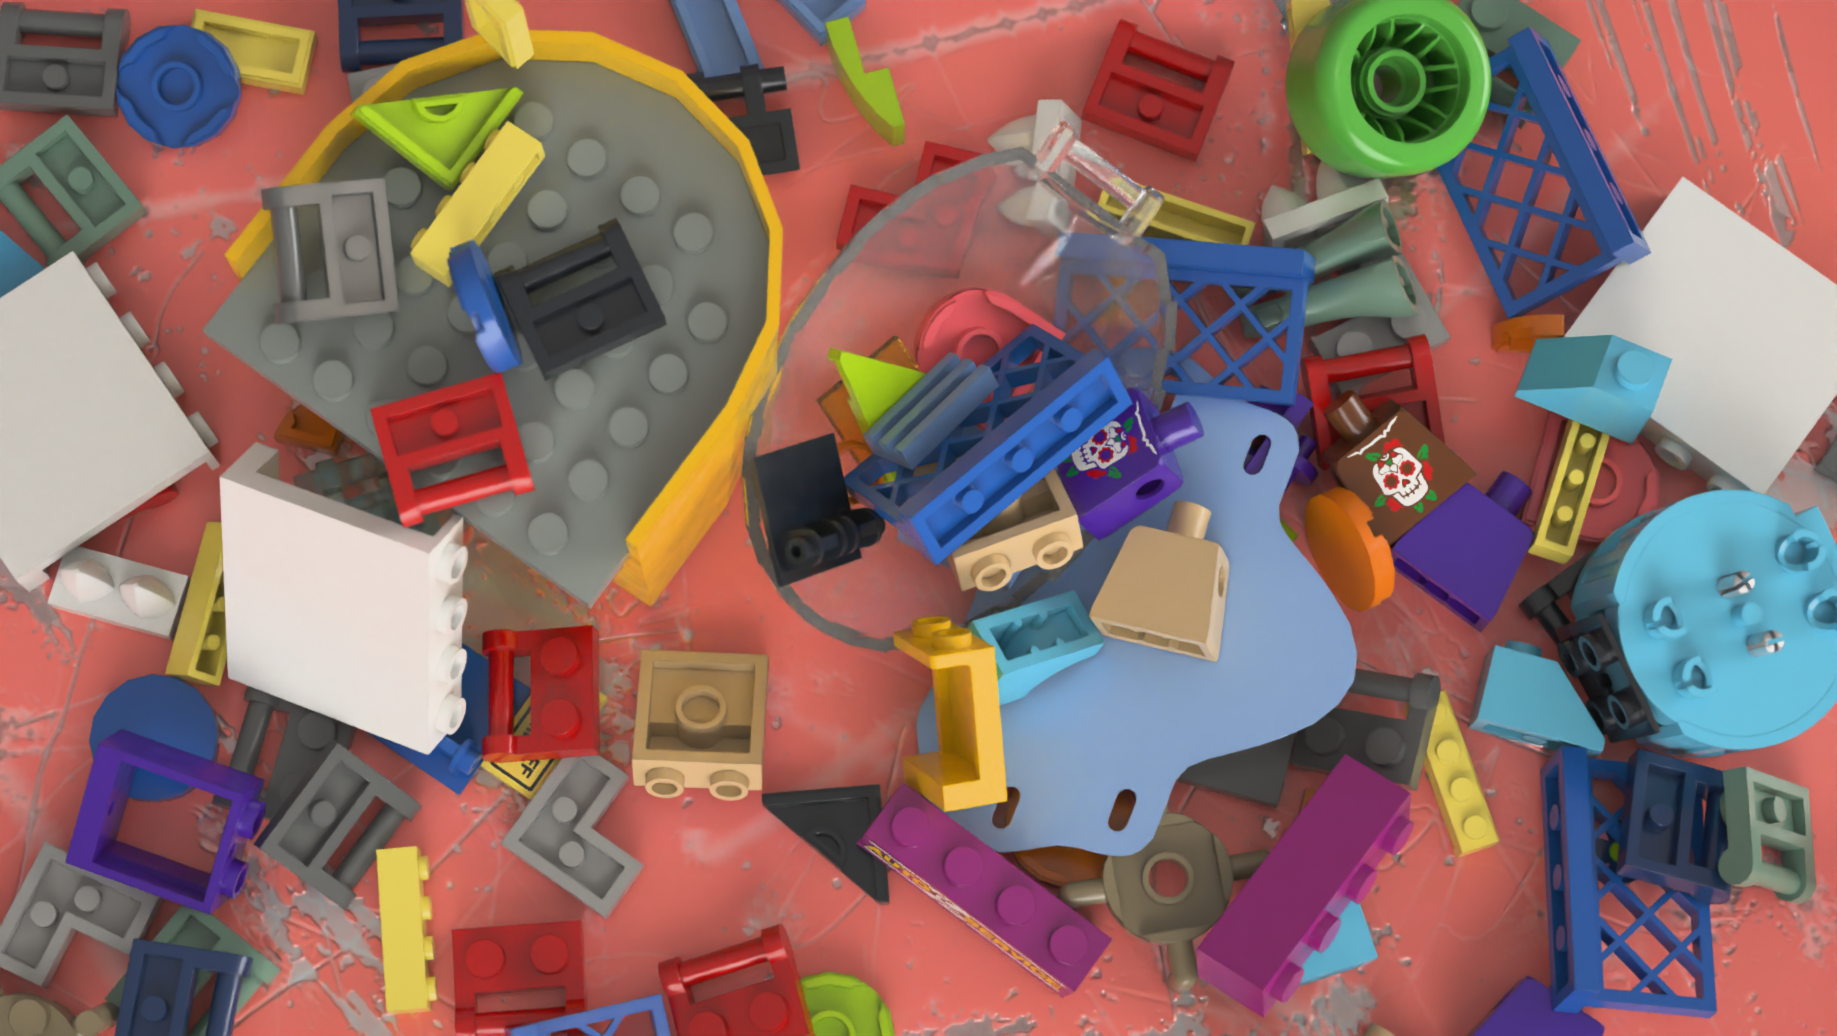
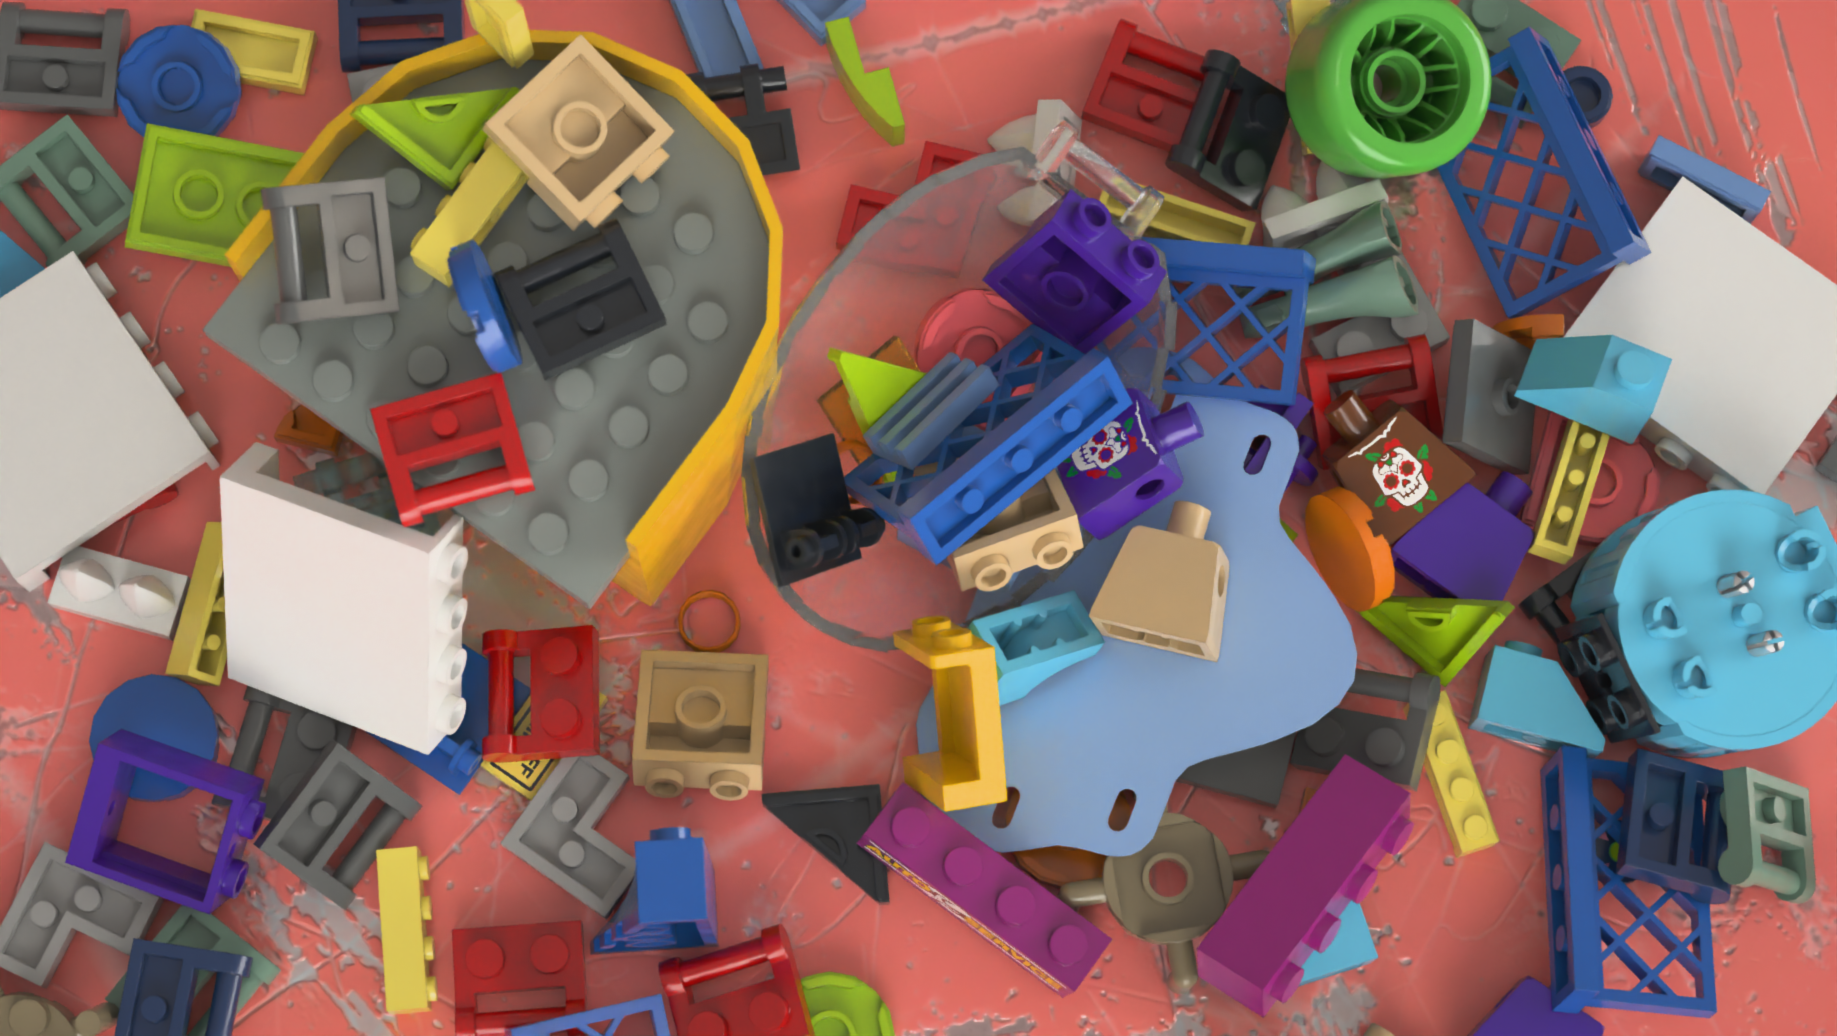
(199, 192): none -> lime tile
(580, 135): none -> tan plate
(668, 900): none -> blue wedge
(707, 594): none -> orange axle
(1077, 273): none -> dark purple plate
(1244, 137): none -> black plate
(1438, 631): none -> lime tile
(1480, 401): none -> dark grey plate
(1591, 92): none -> dark blue tile
(1670, 162): none -> medium blue tile

